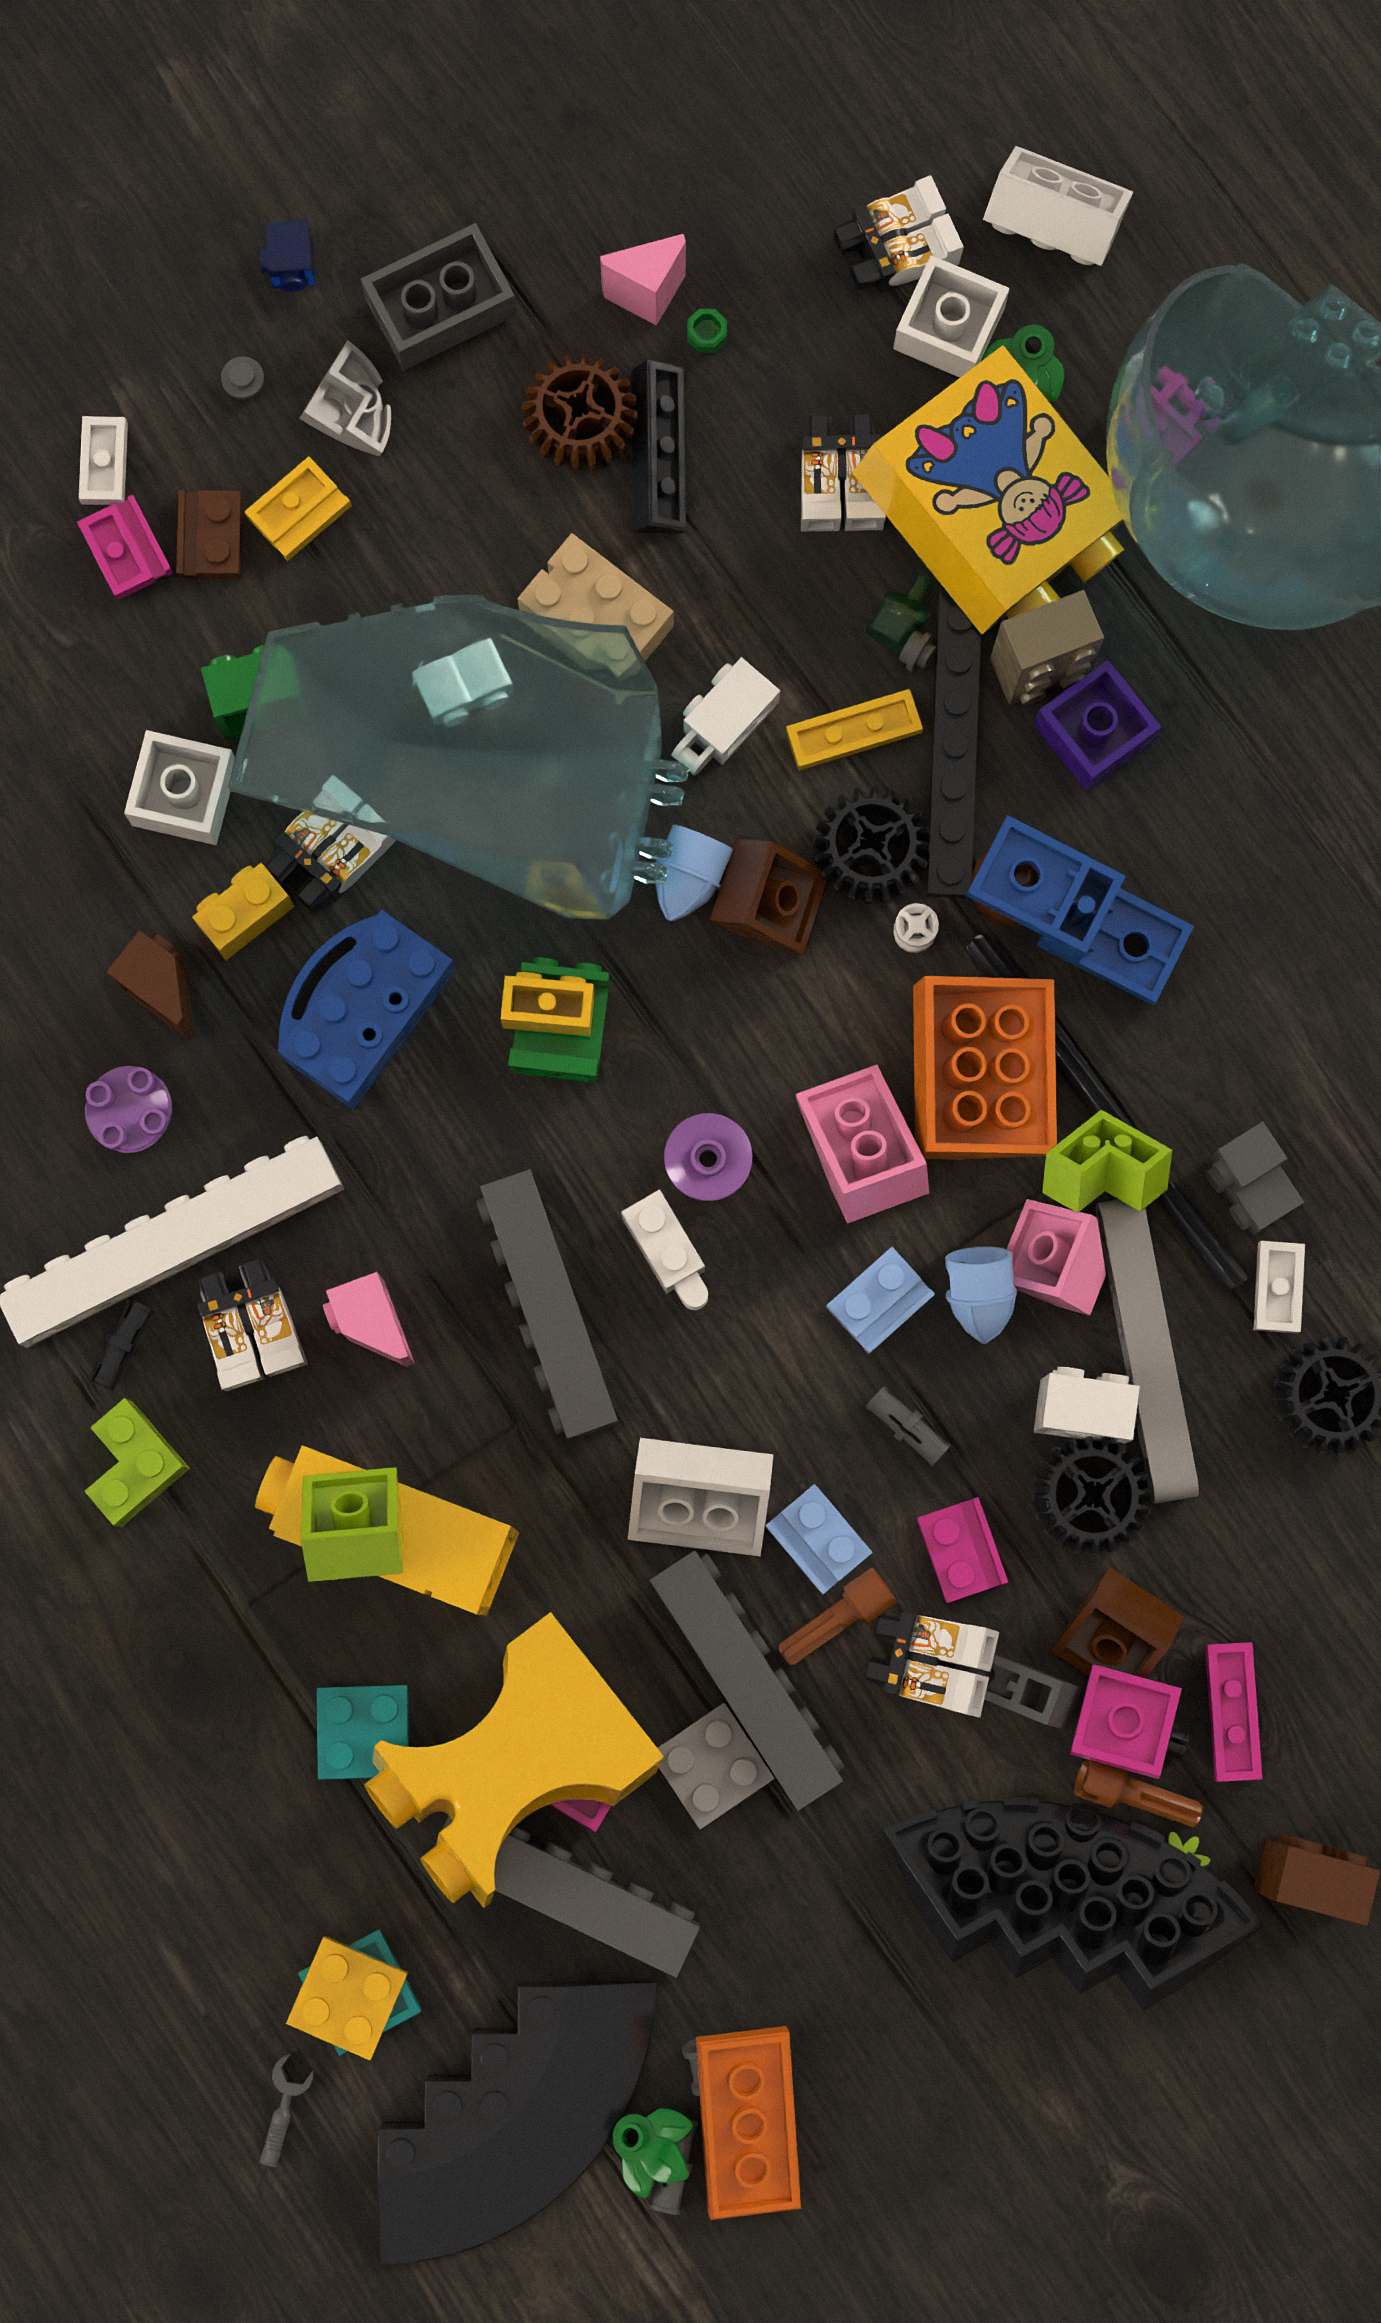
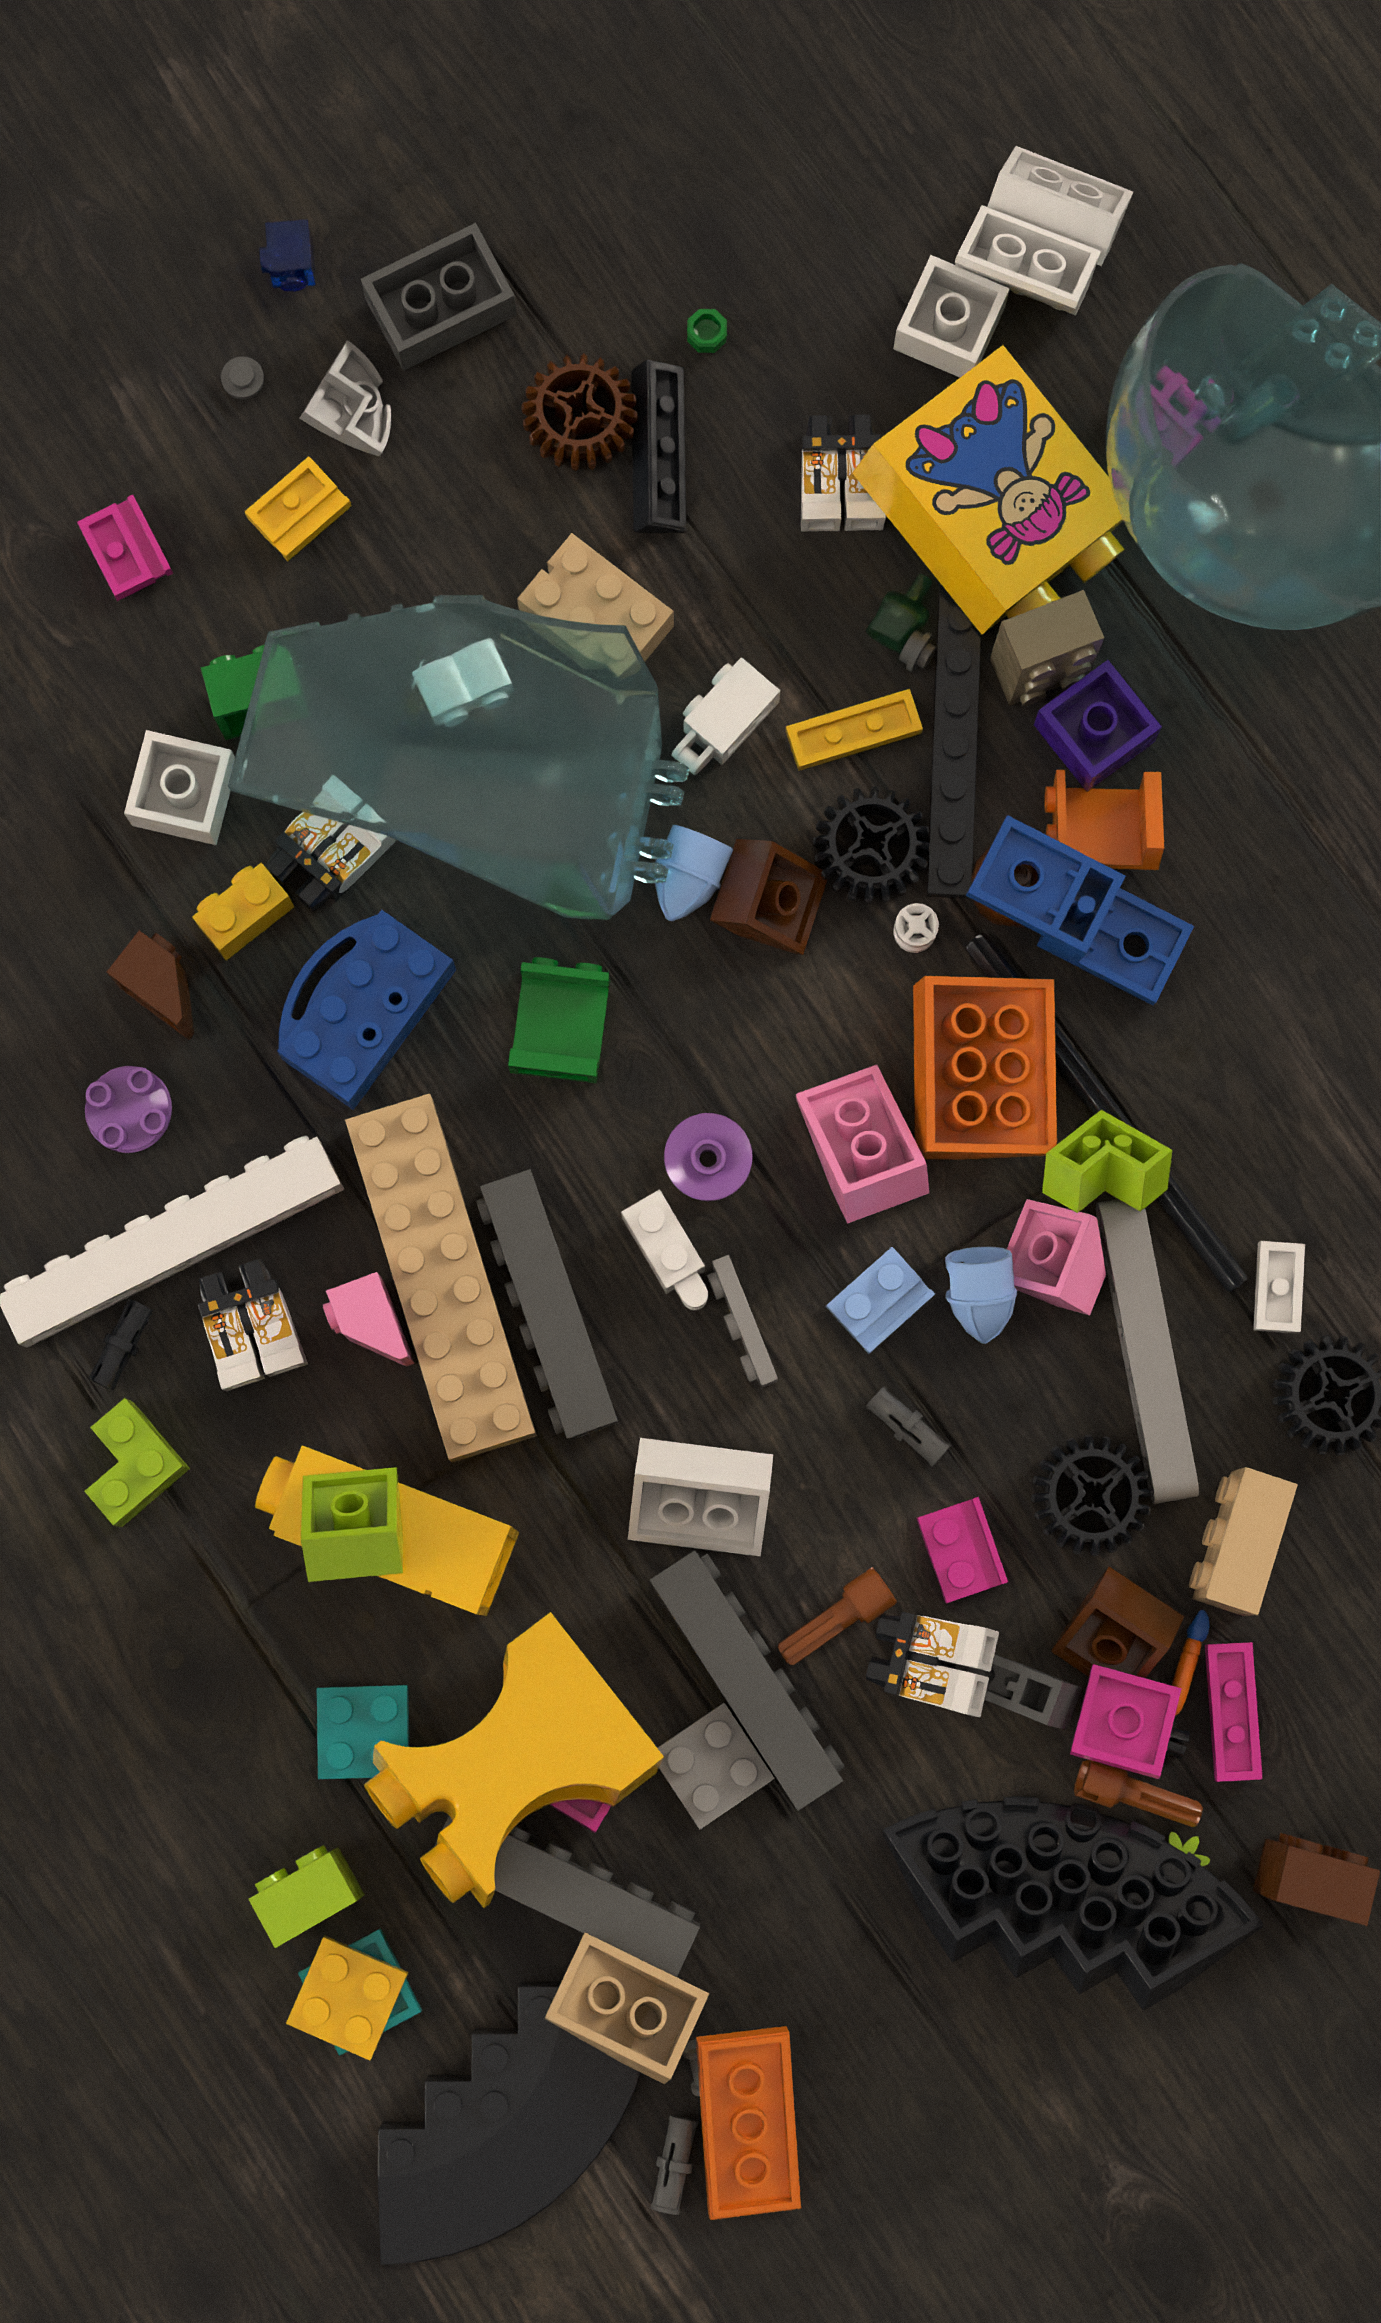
(103, 460): white plate -> none
(209, 534): reddish brown plate -> none
(281, 2116): dark grey piece -> none
(306, 1897): none -> lime brick
(440, 1278): none -> tan brick
(547, 1004): yellow brick -> none
(626, 2008): none -> tan slope
(645, 276): bright pink slope -> none
(656, 2153): green plate -> none
(742, 1323): none -> light grey plate
(818, 1539): light blue plate -> none
(898, 237): hips -> none
(1028, 259): none -> white slope
(1041, 367): green plate -> none
(1086, 1407): white brick -> none
(1110, 824): none -> orange panel
(1189, 1657): none -> orange piece
(1242, 1541): none -> tan brick
(1253, 1179): dark grey brick -> none

